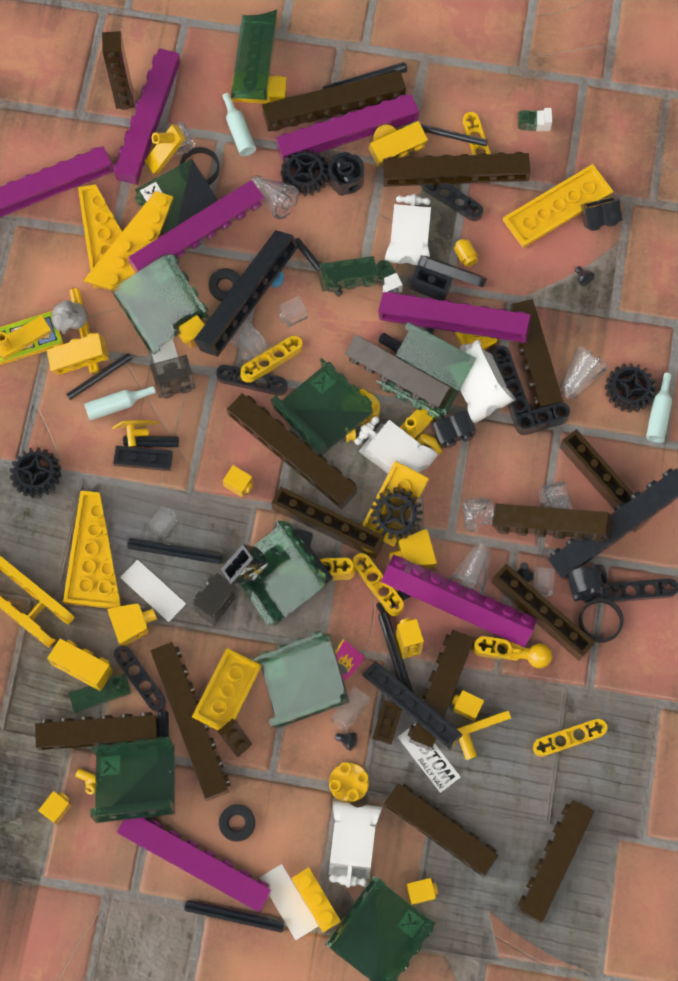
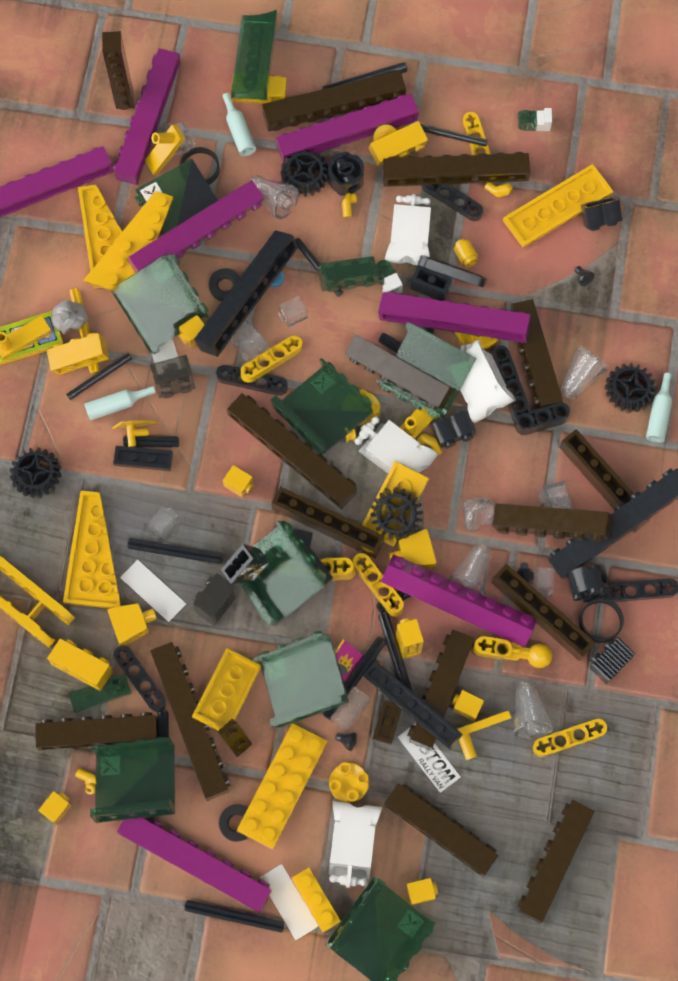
(282, 786): none -> yellow plate
(346, 204): none -> yellow arm
(360, 669): none -> black axle
(499, 191): none -> yellow arm
(530, 713): none -> clear cone
(611, 660): none -> black brick

